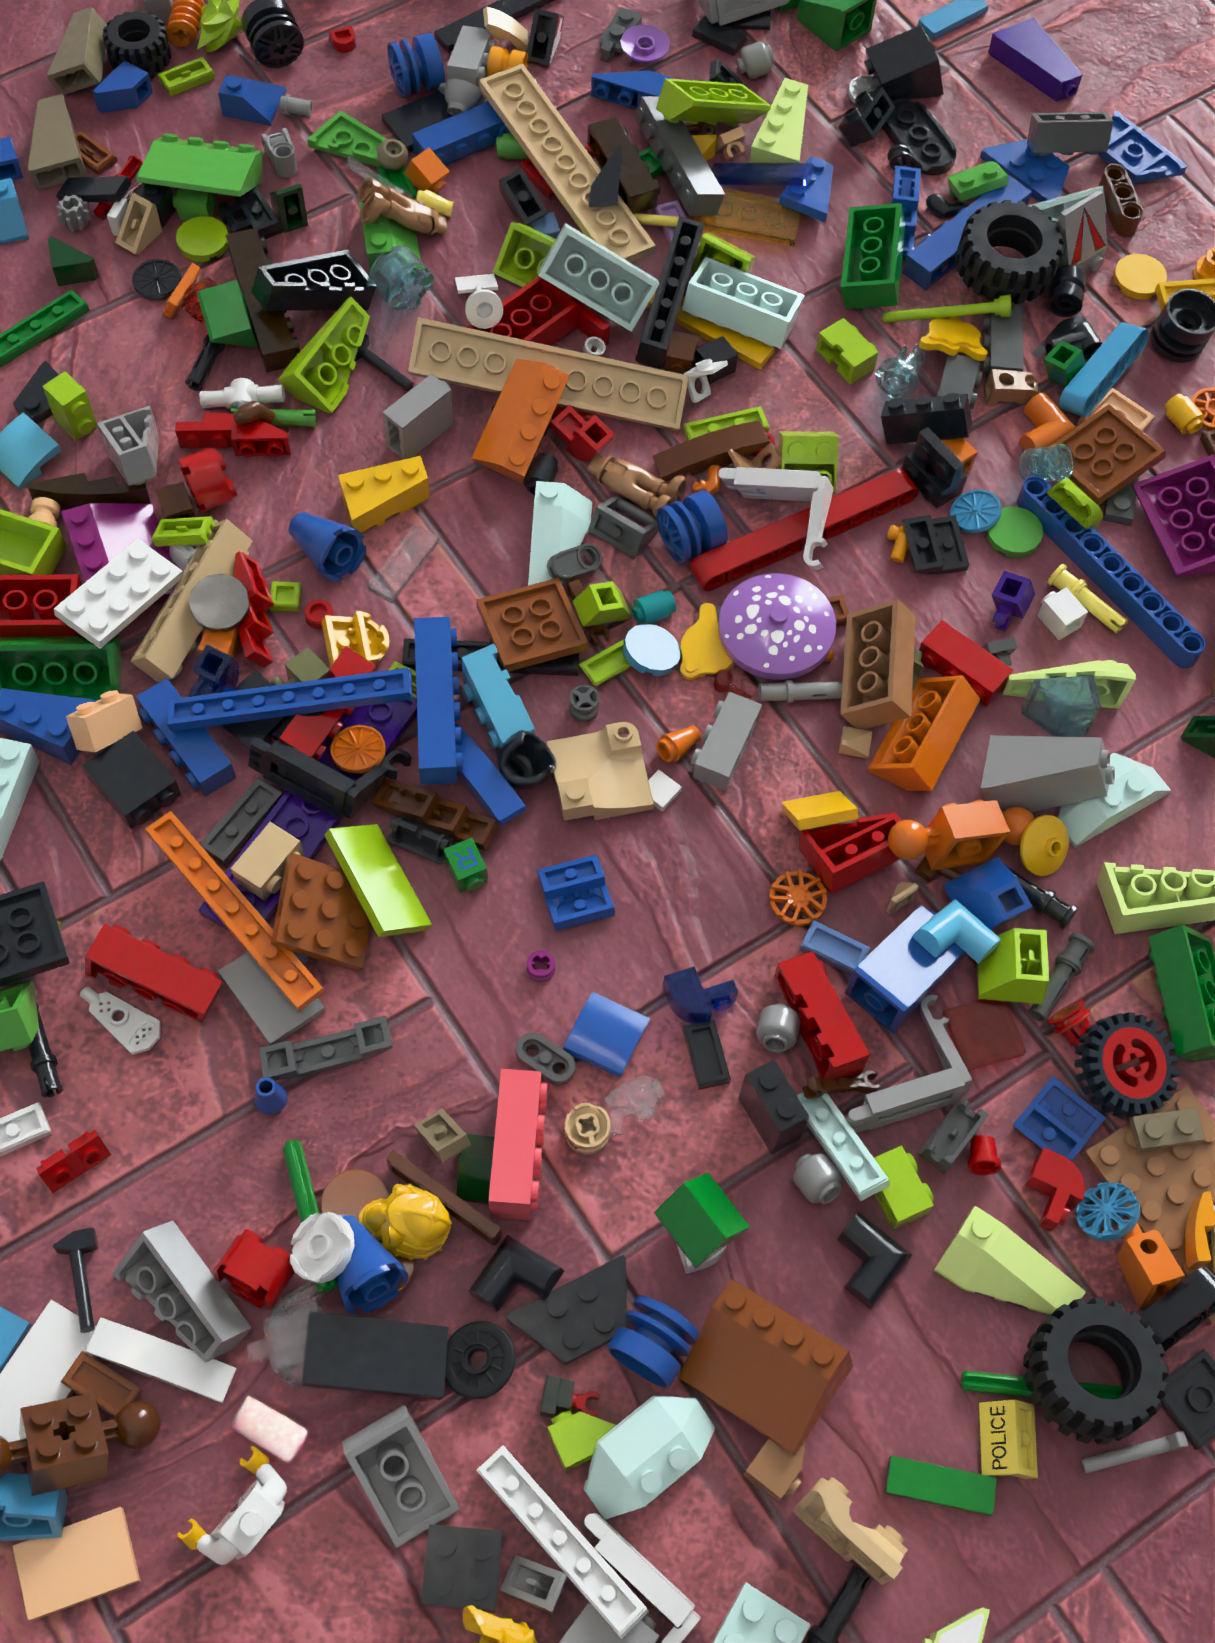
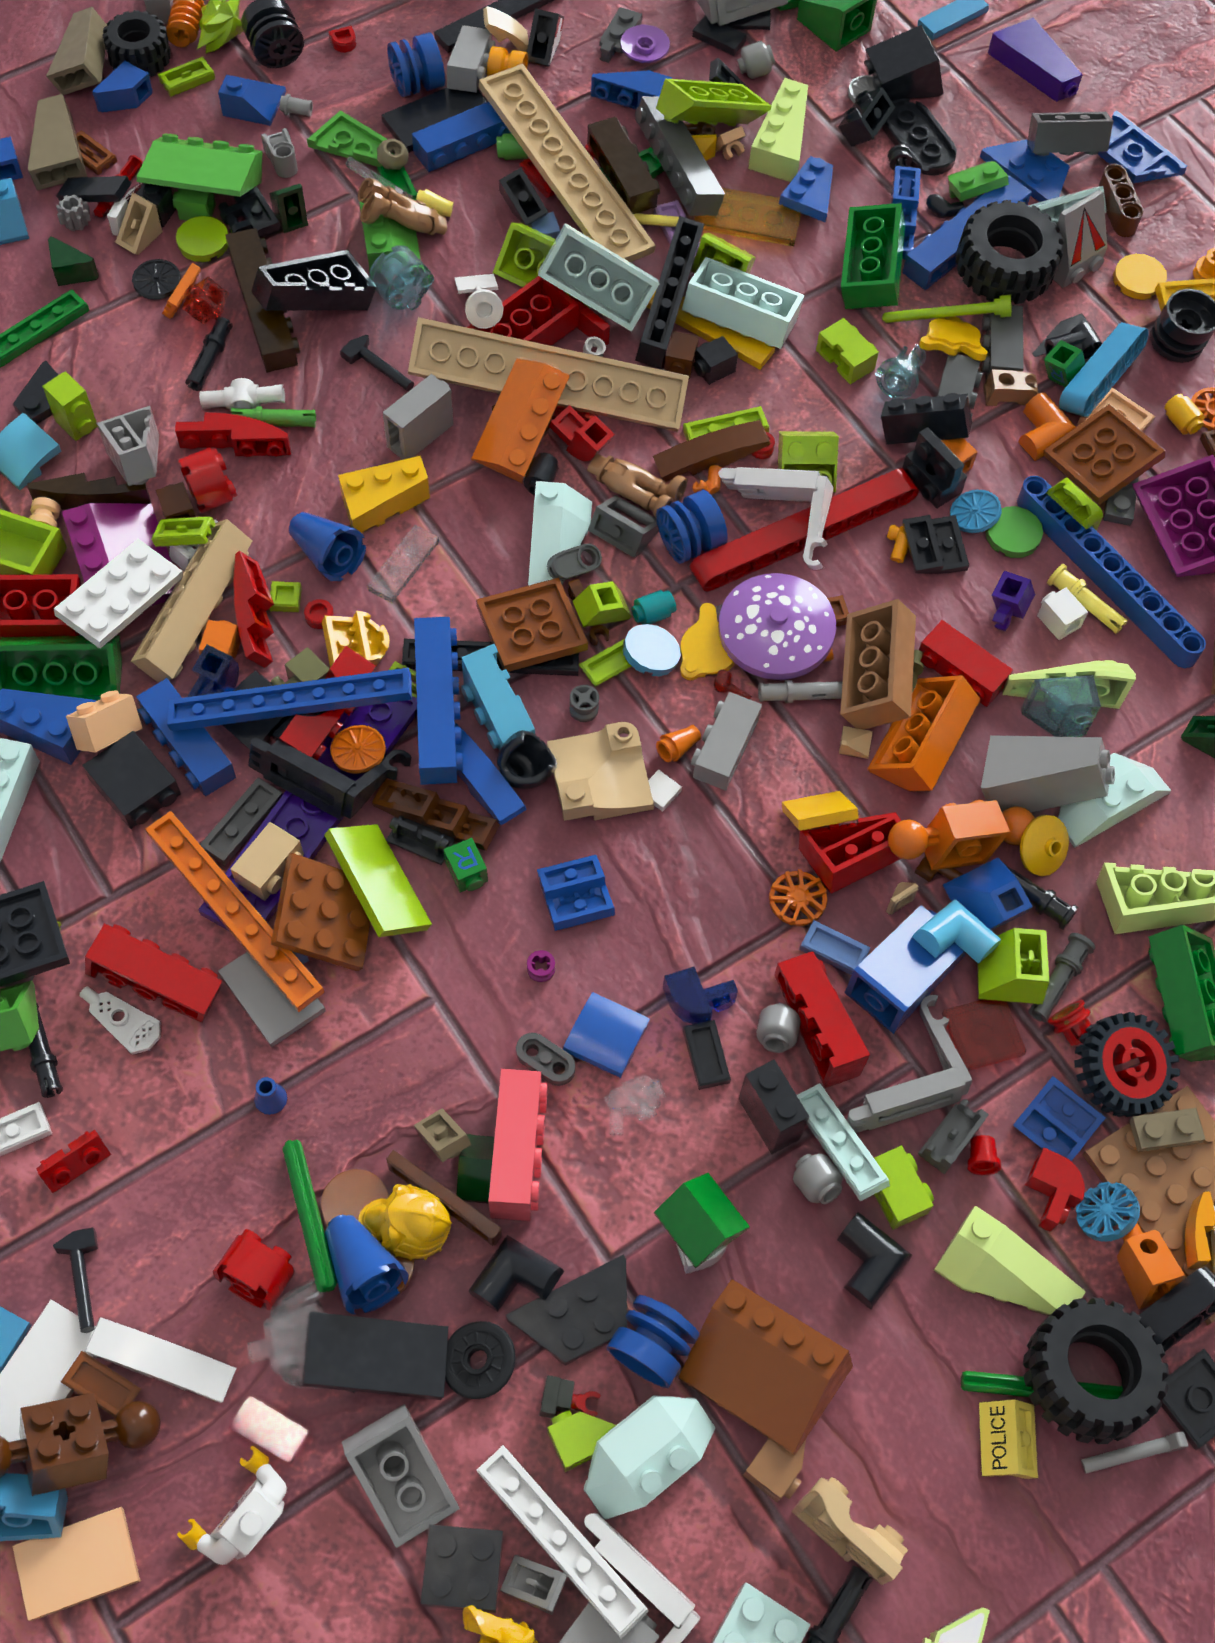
(183, 1291): light grey wedge -> none
(219, 603): tile -> none
(227, 315): green slope -> none
(252, 411): reddish brown arm -> none
(322, 1247): white tile -> none
(324, 365): lime wedge -> none
(326, 1052): dark grey slope -> none
(427, 172): orange brick -> none
(460, 95): light grey piece -> none
(587, 1128): tan wheel -> none
(606, 185): black sticker -> none
(700, 371): white bracket -> none
(741, 461): medium nougat bracket -> none
(763, 173): clear blue tile -> none
(860, 1083): reddish brown piece -> none
(940, 1485): green tile -> none
(1002, 649): dark grey tile -> none
(1048, 462): clear light blue wheel -> none
(1067, 291): black wheel -> none

